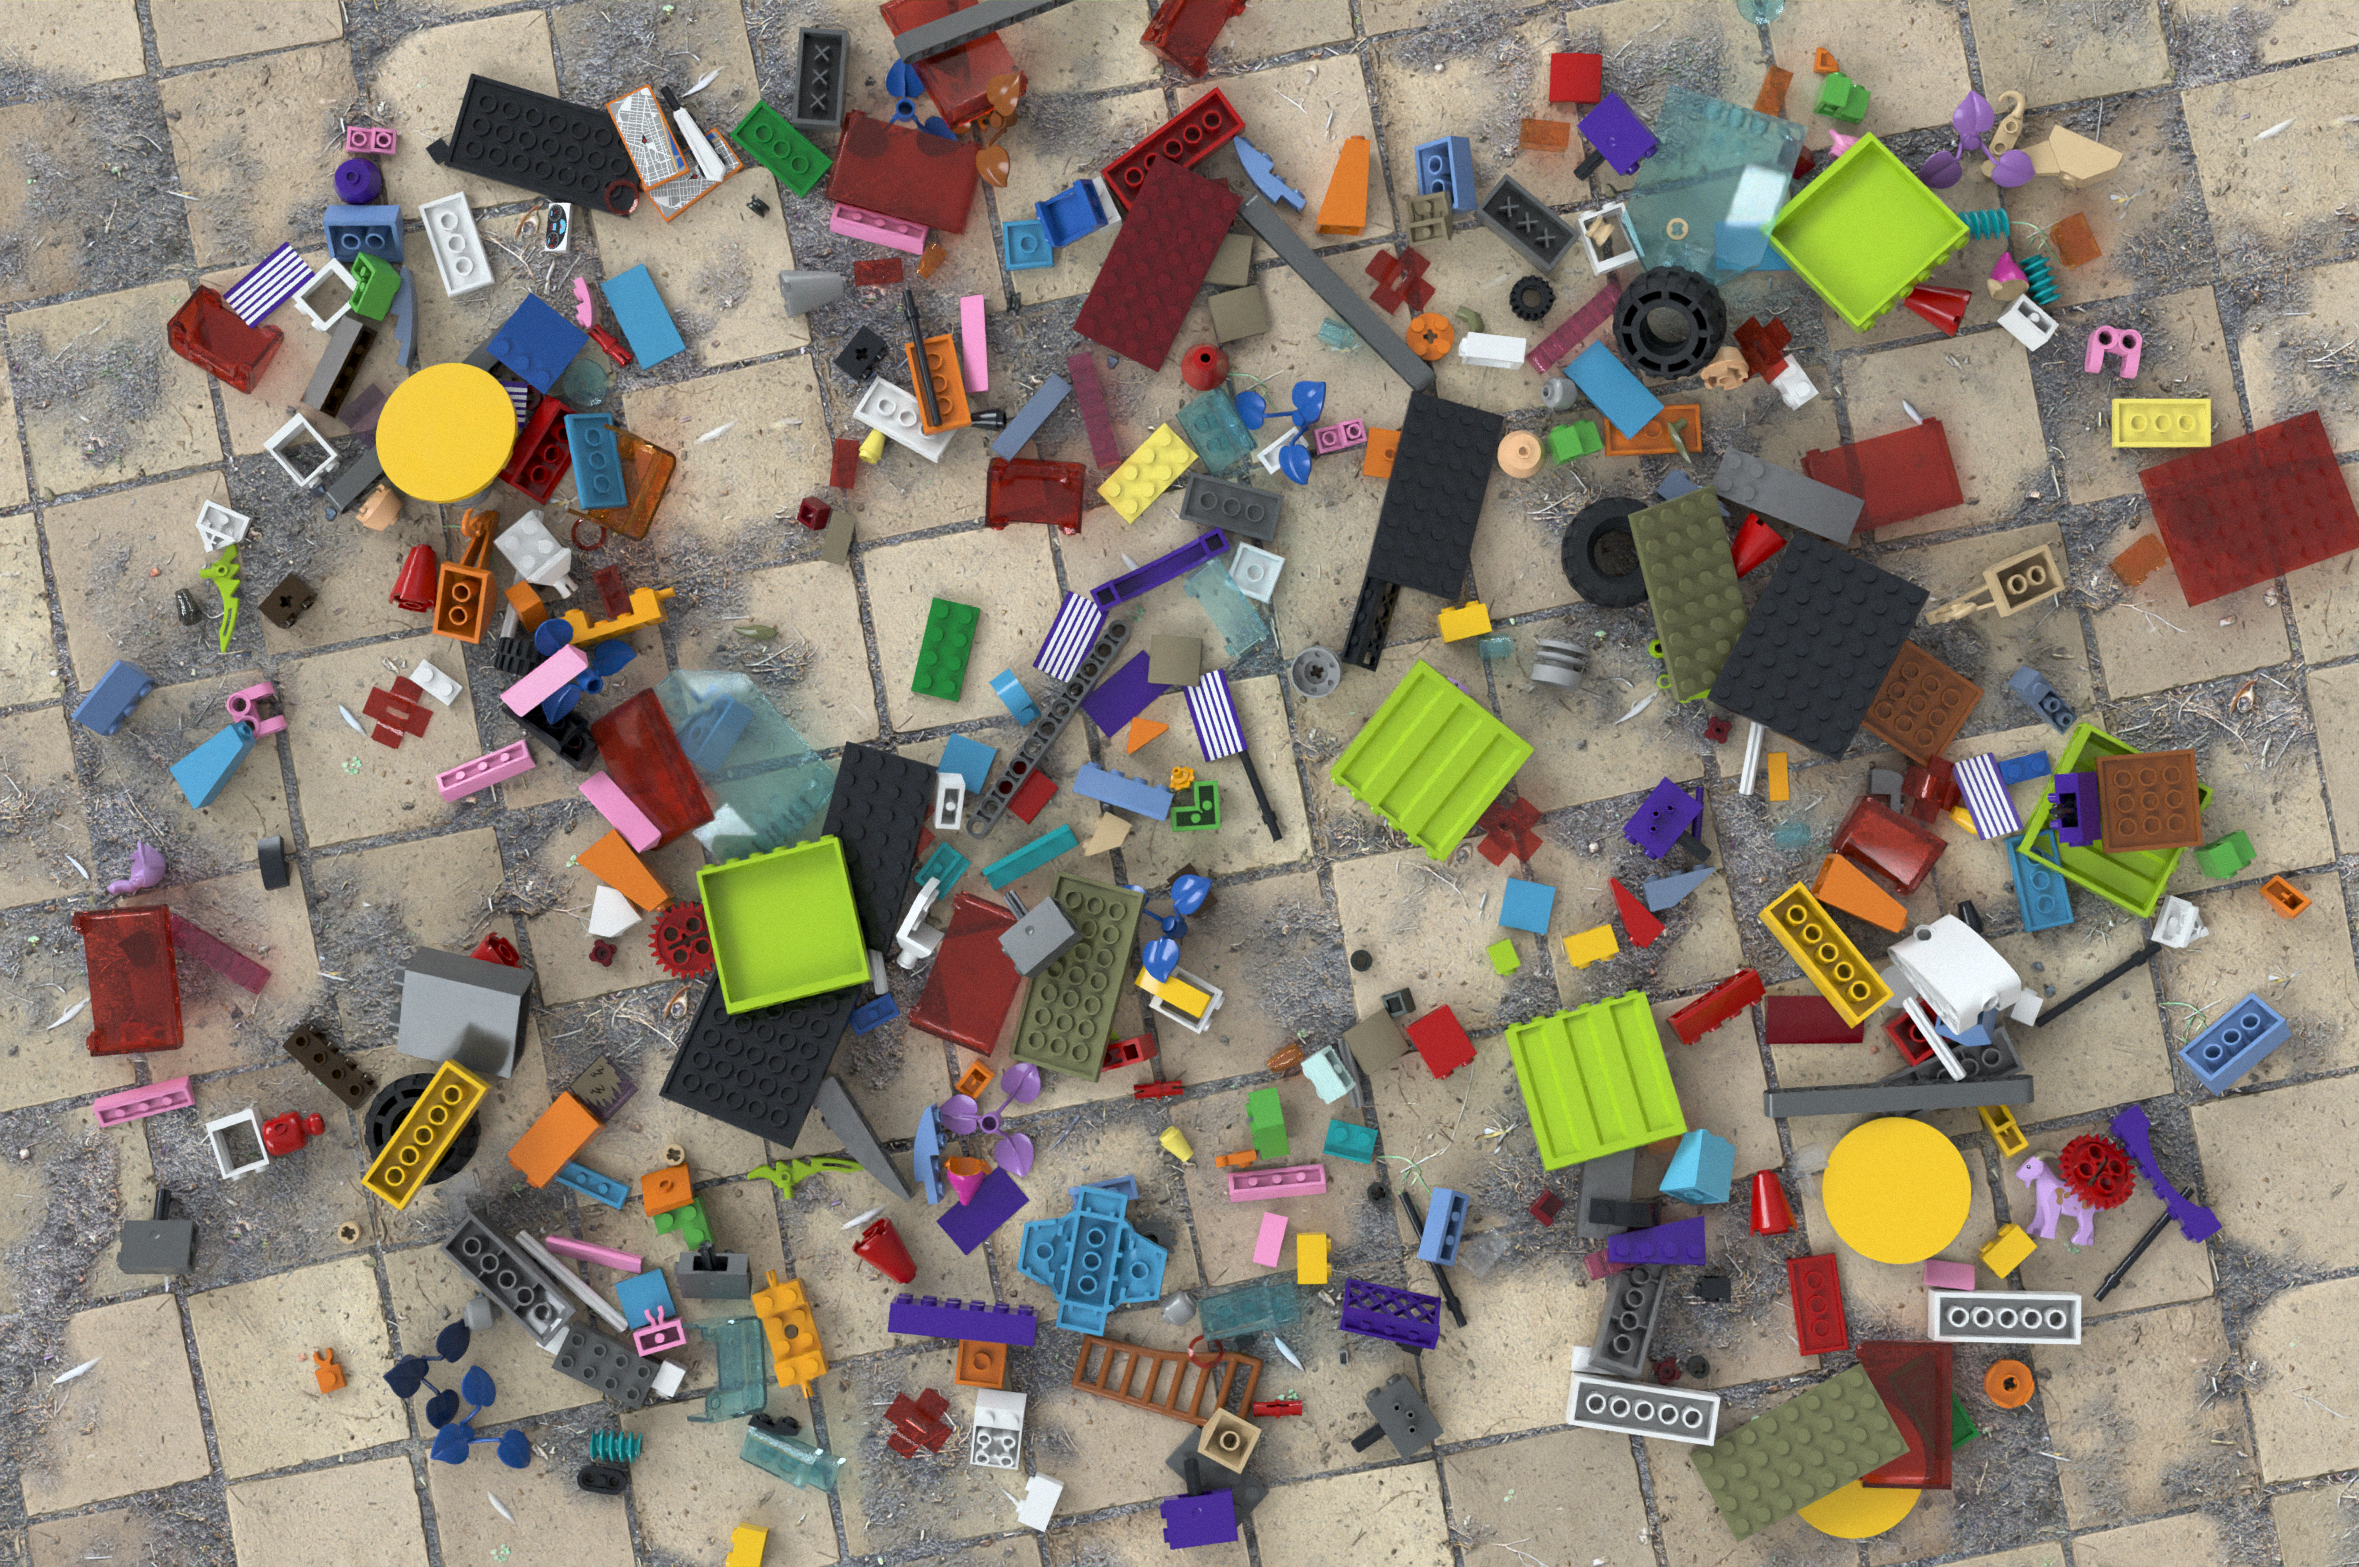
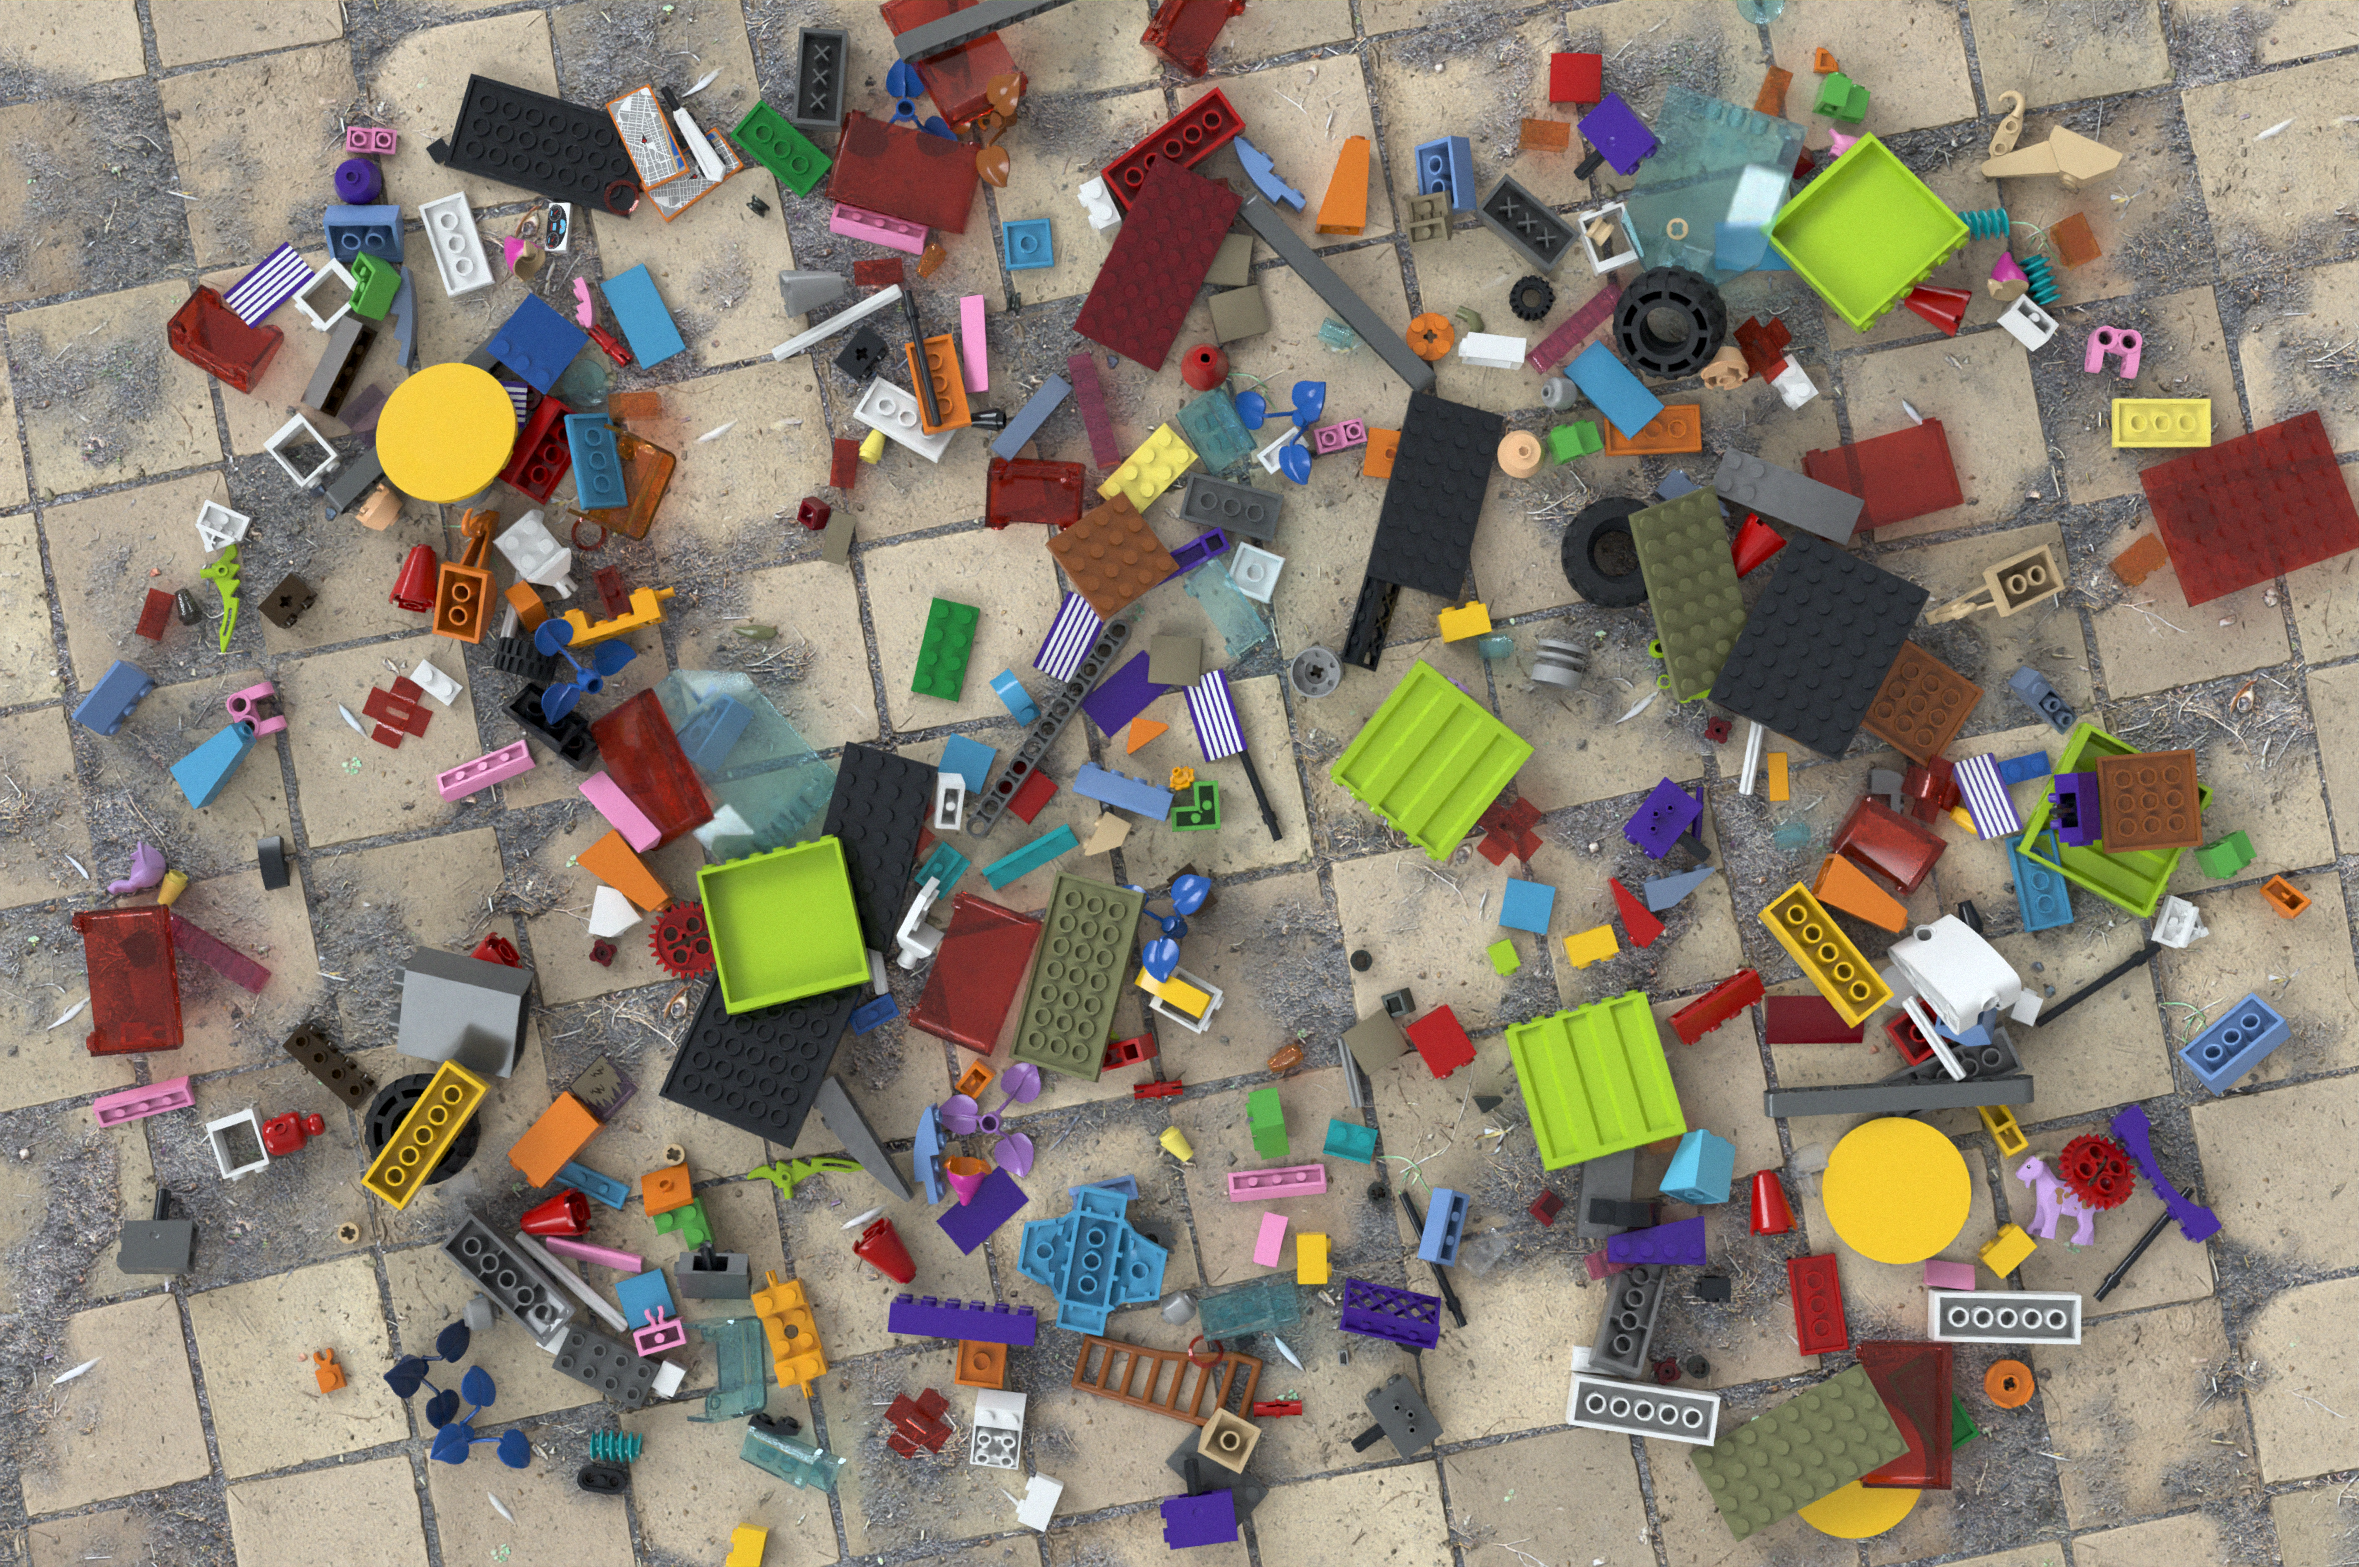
(155, 614): none -> clear red plate
(172, 886): none -> light yellow cone
(523, 257): none -> tan hat
(545, 679): bright pink slope -> none
(558, 1216): none -> red cone
(635, 406): none -> clear orange brick
(837, 322): none -> white axle
(1038, 935): piece -> none
(1071, 214): blue panel -> none
(1112, 556): none -> dark orange plate
(1242, 1158): orange plate -> none
(1328, 1074): light aqua brick -> none
(1411, 290): clear red piece -> none
(1486, 1103): none -> pearl dark grey slope
(1677, 438): olive bar -> none
(1969, 119): medium lavender plant -> none

